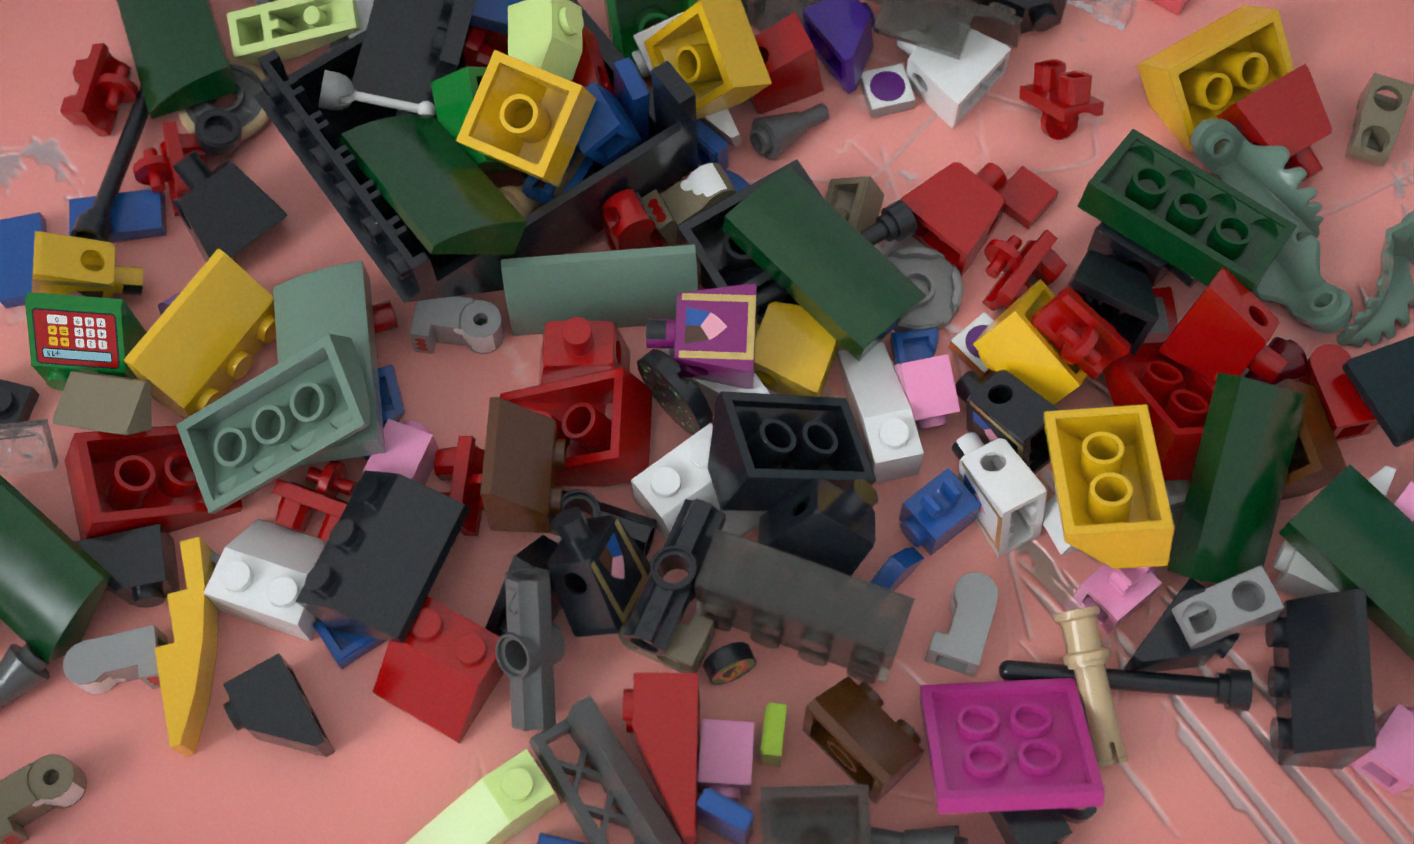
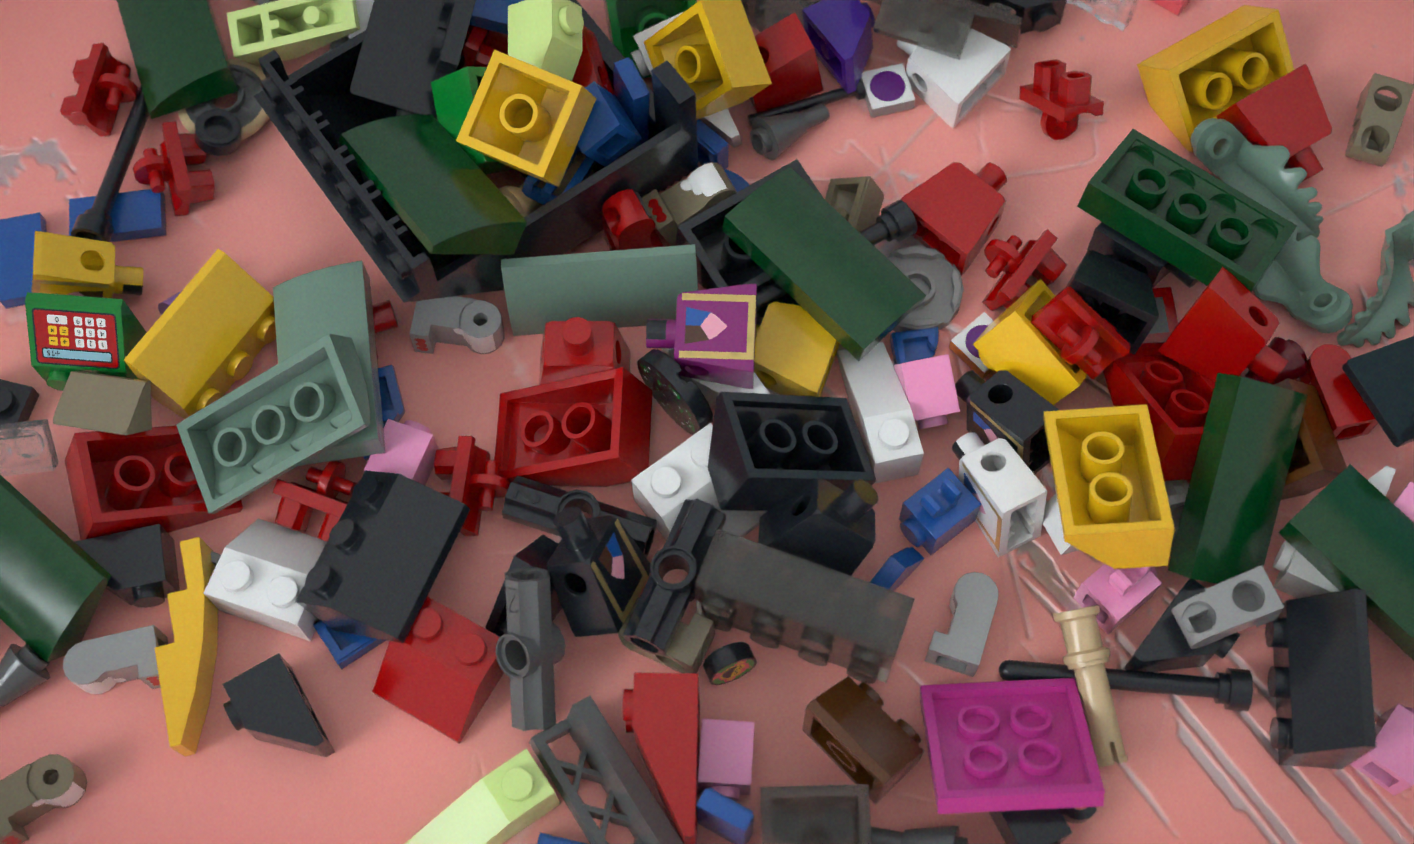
(222, 206): black torso -> none
(339, 93): hinge -> none
(521, 469): reddish brown slope -> none
(773, 734): lime tile -> none
(809, 102): none -> black piece
(1027, 197): red tile -> none

